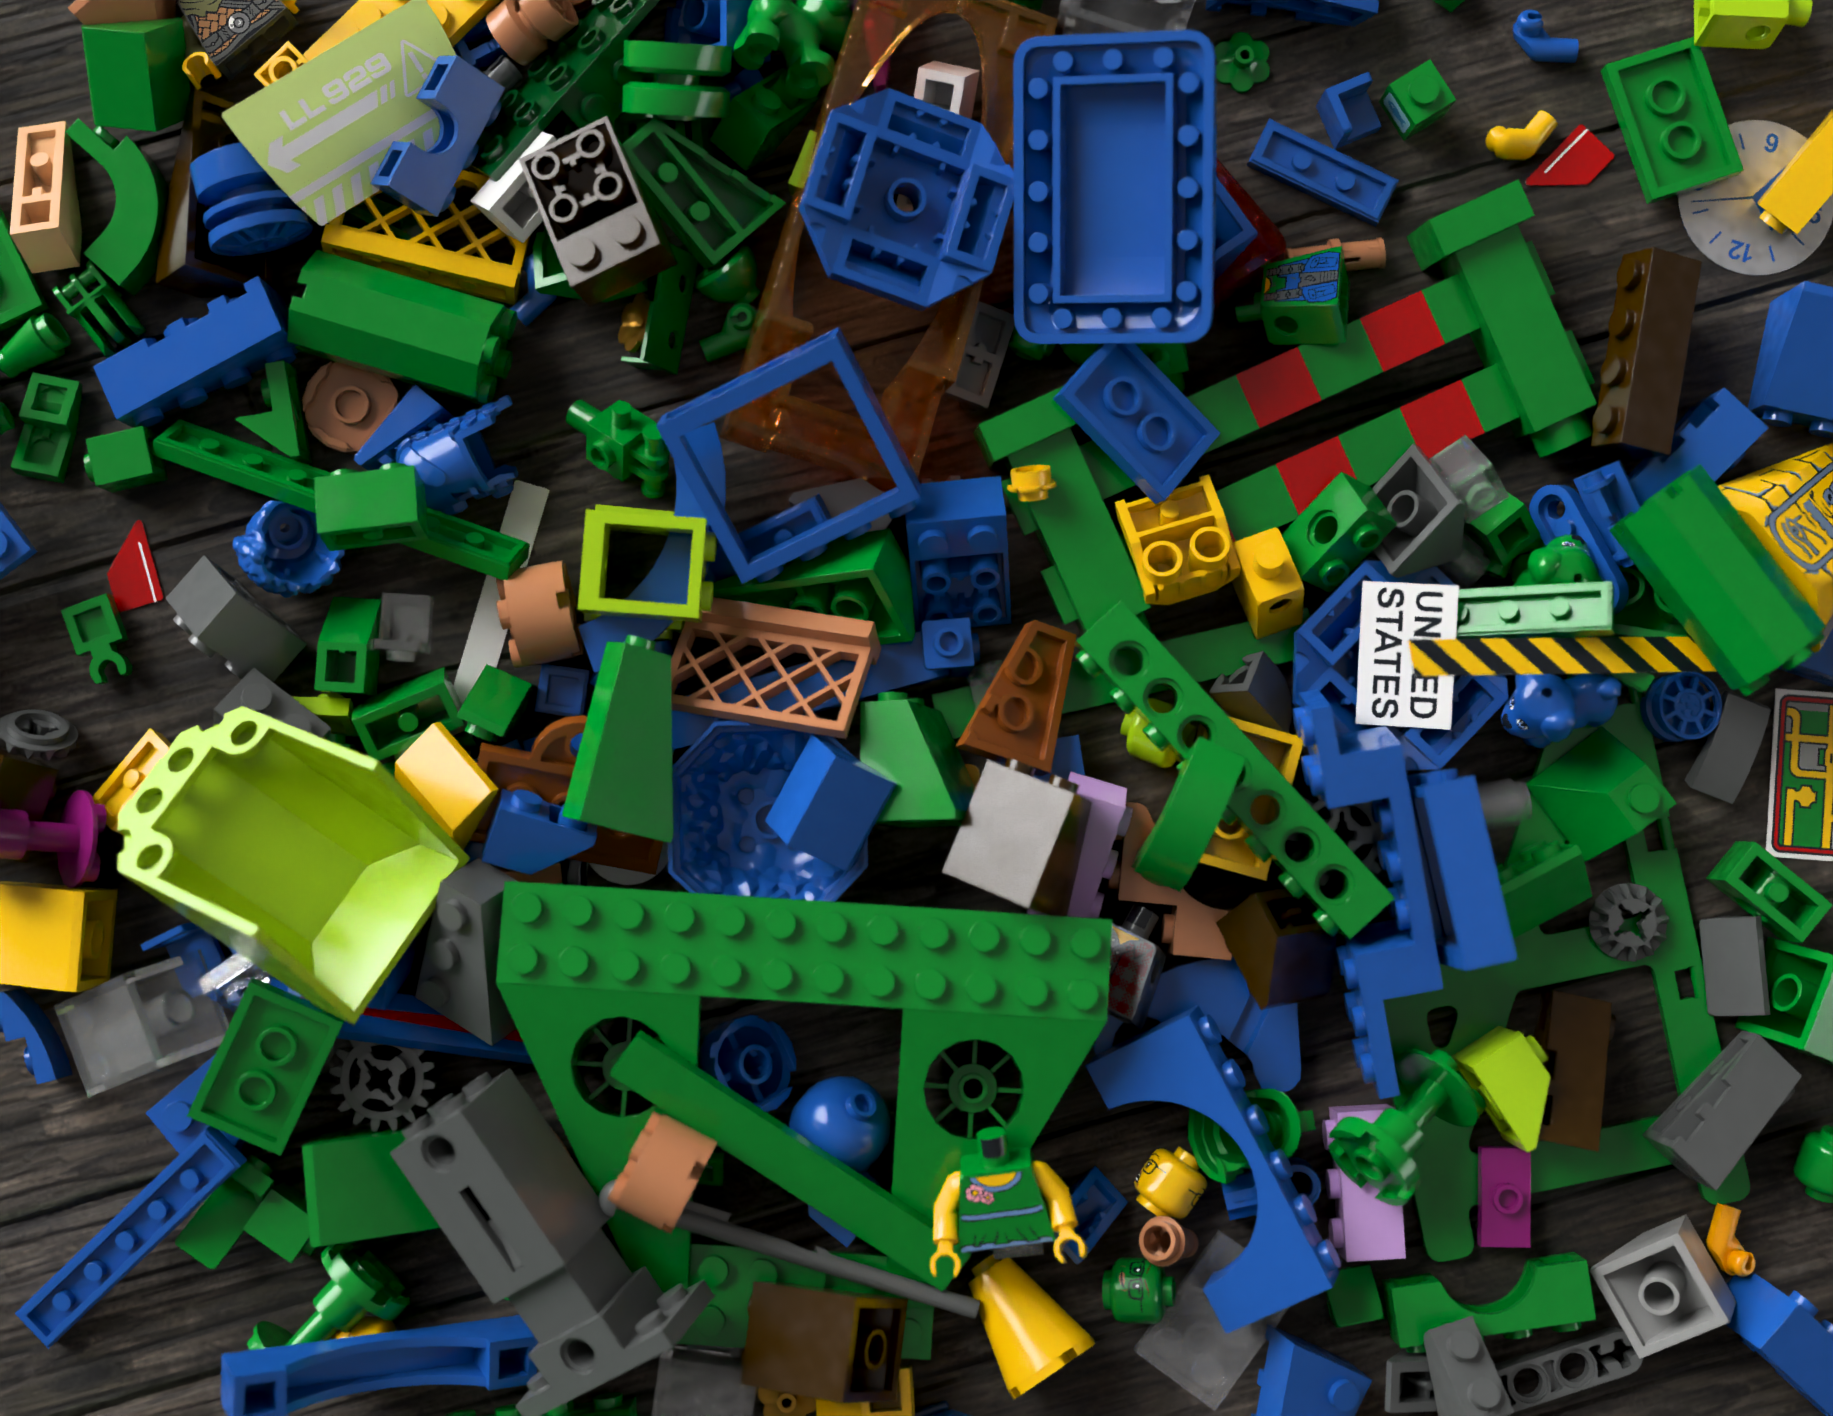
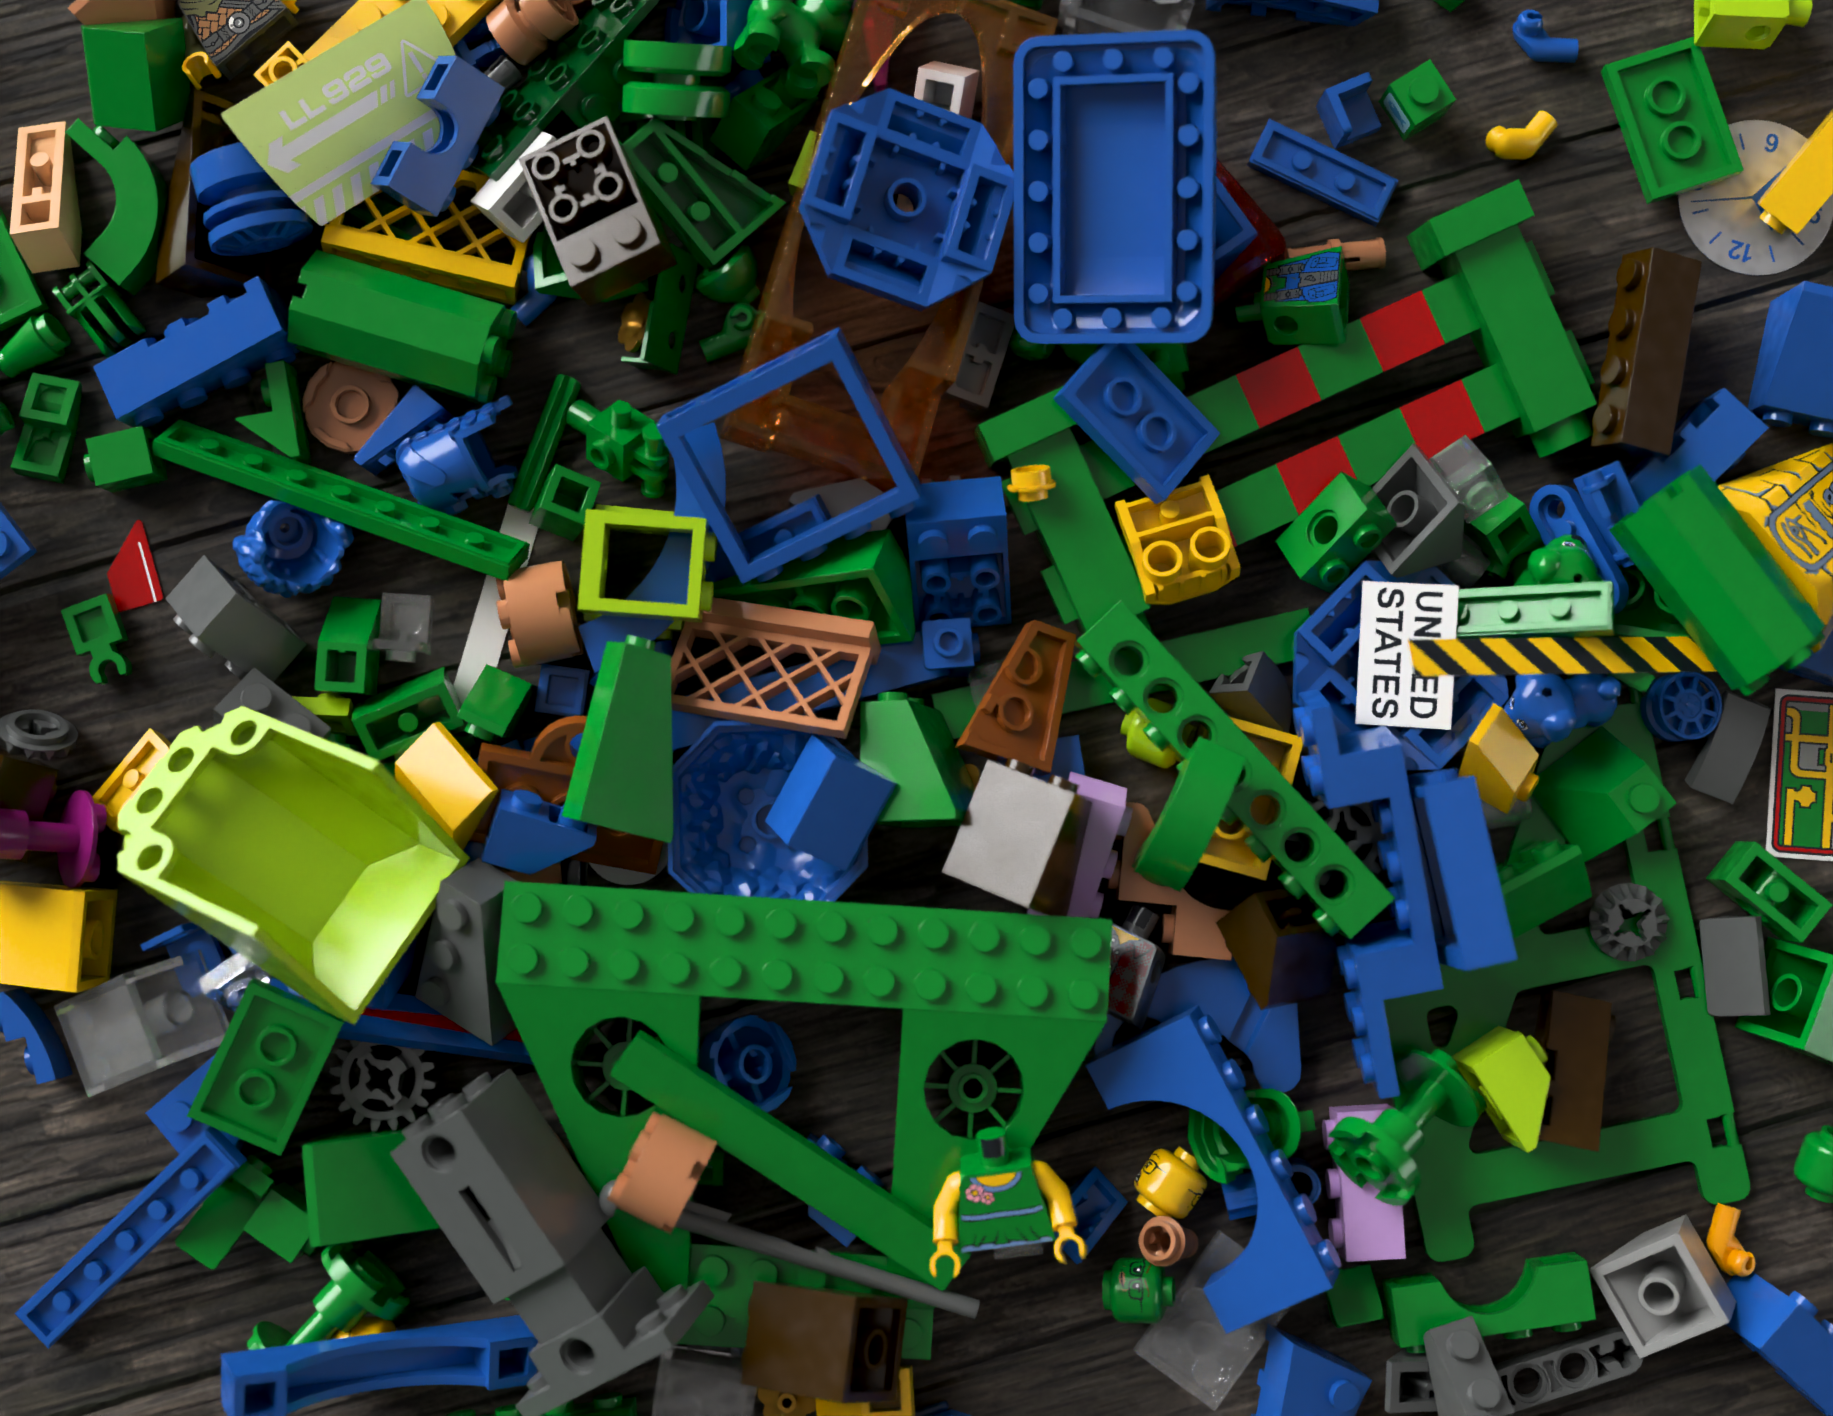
(371, 507): green brick -> none
(544, 443): none -> green axle
(564, 502): none -> green brick
(844, 1120): blue cylinder -> none
(1024, 1325): yellow cone -> none
(1238, 71): green plant -> none
(1266, 578): yellow torso -> none
(1500, 761): none -> yellow slope
(1504, 1197): magenta plate -> none
(1573, 161): red sticker -> none
(1724, 1110): dark grey wedge -> none

